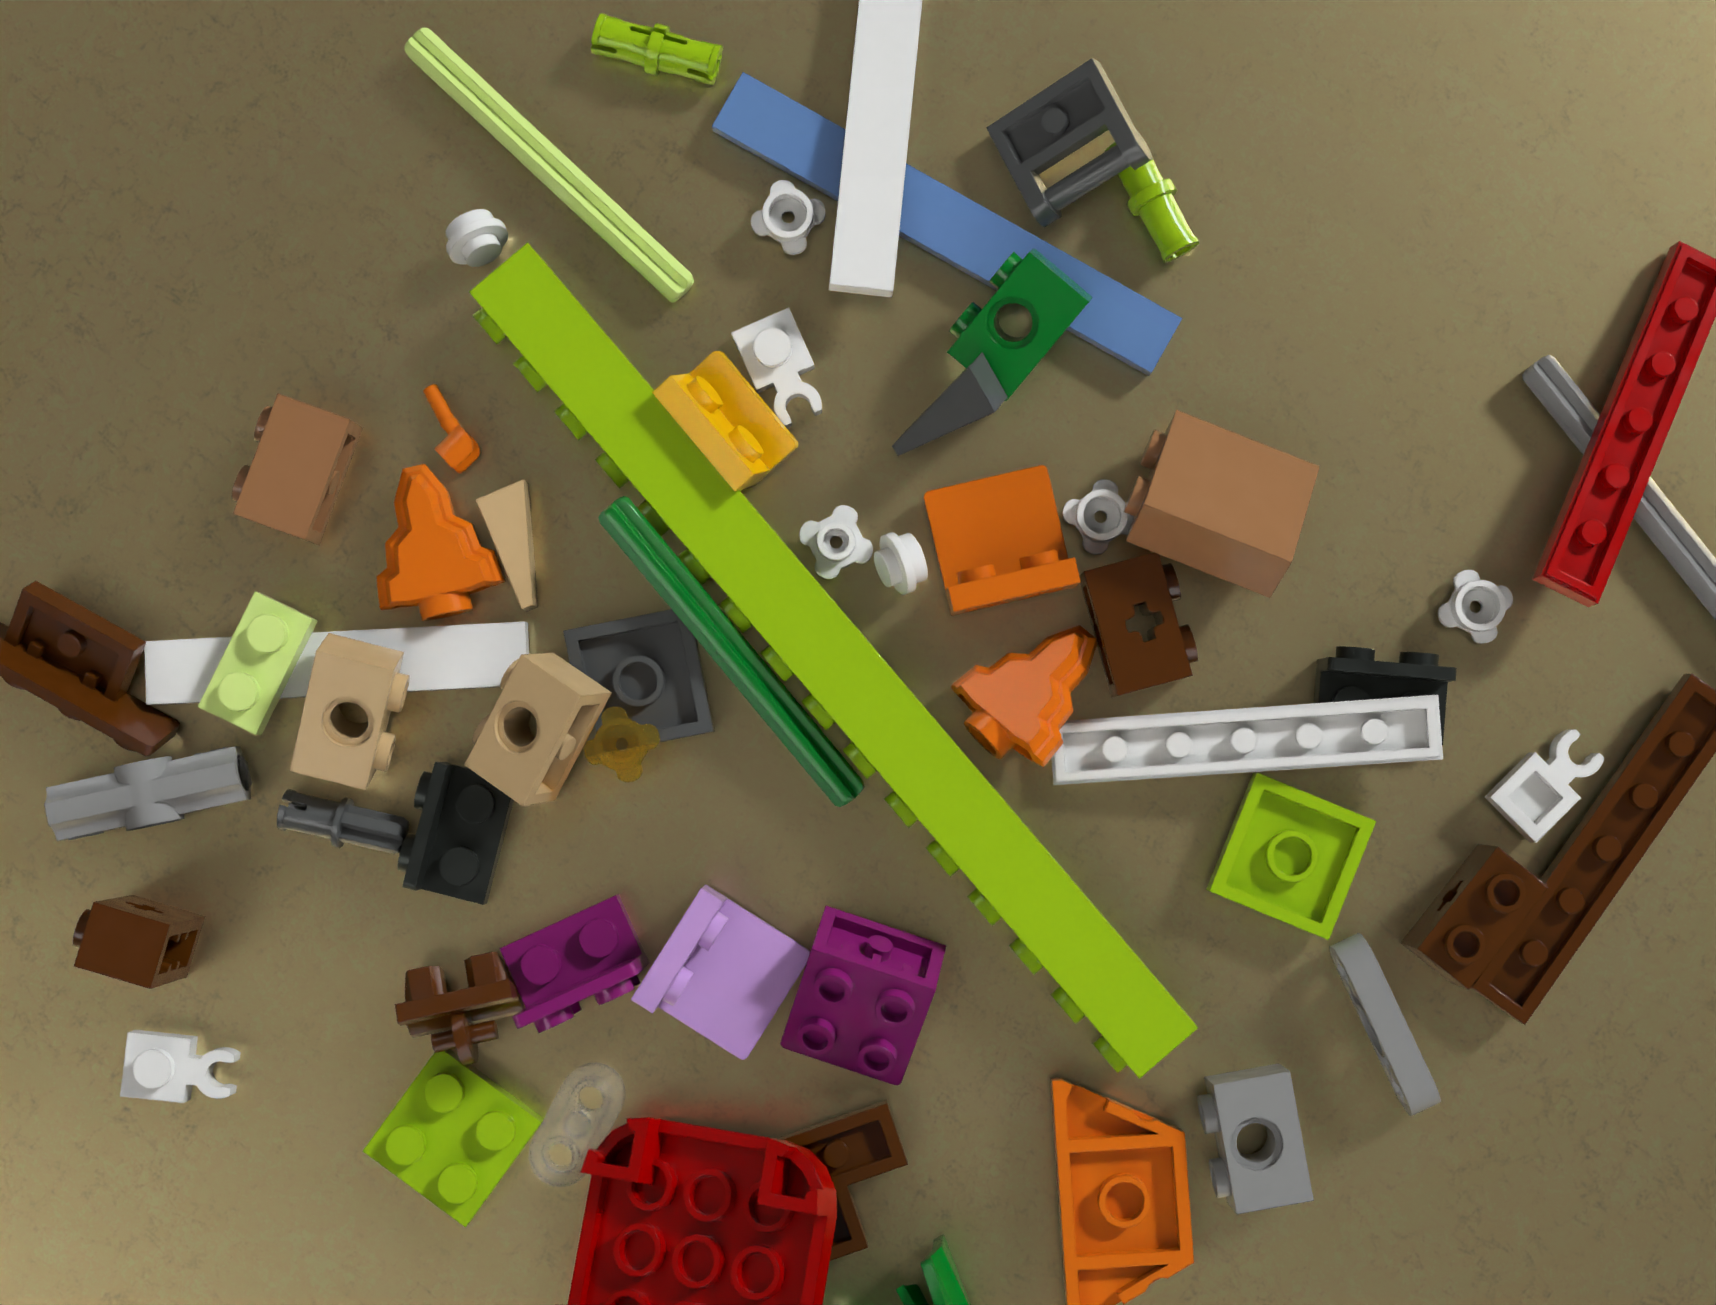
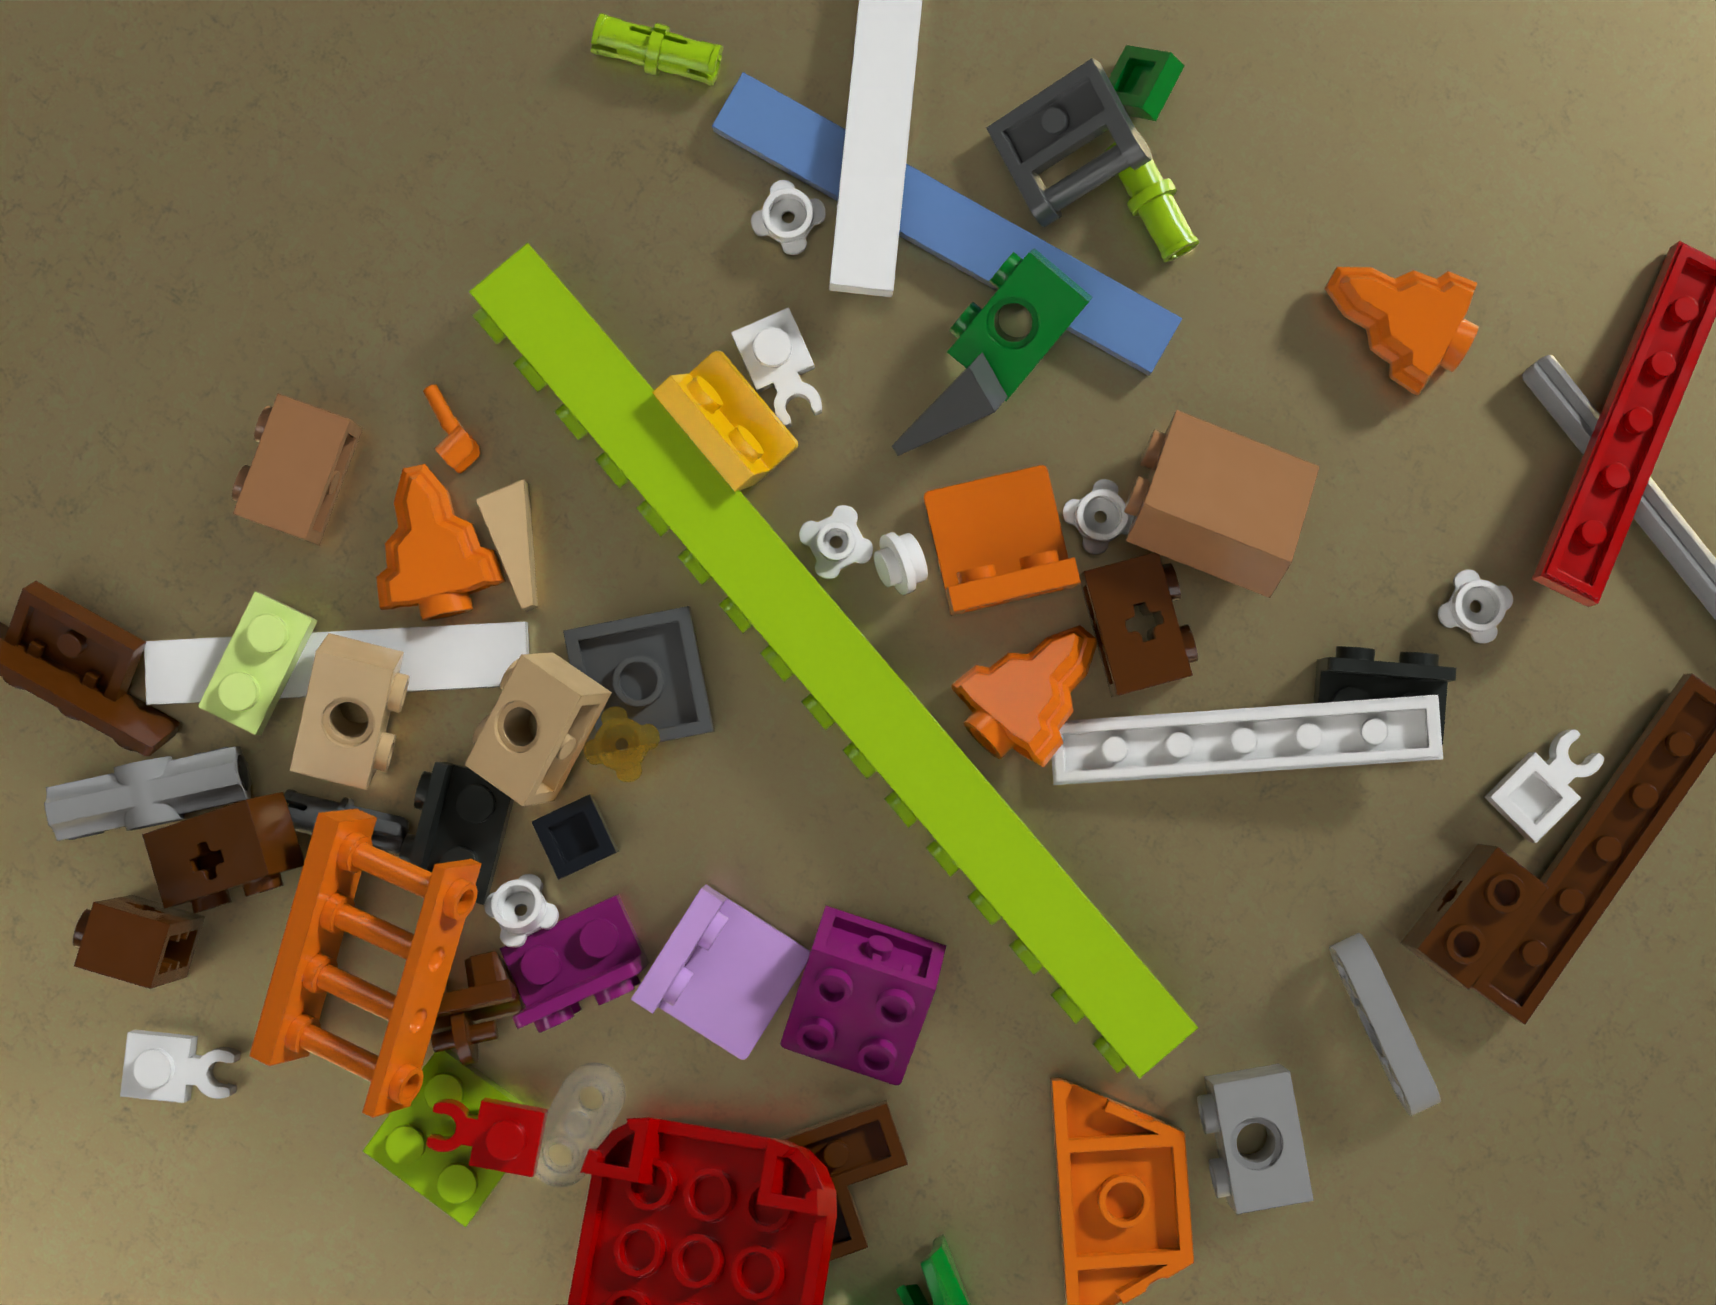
(224, 850): none -> reddish brown brick
(310, 947): none -> orange fence
(475, 238): white plate -> none
(501, 1136): none -> red plate
(516, 893): none -> white plate
(549, 164): yellowish green axle -> none
(575, 836): none -> black plate
(731, 651): green axle -> none
(1145, 80): none -> green plate
(1291, 855): lime plate -> none
(1408, 319): none -> orange rock

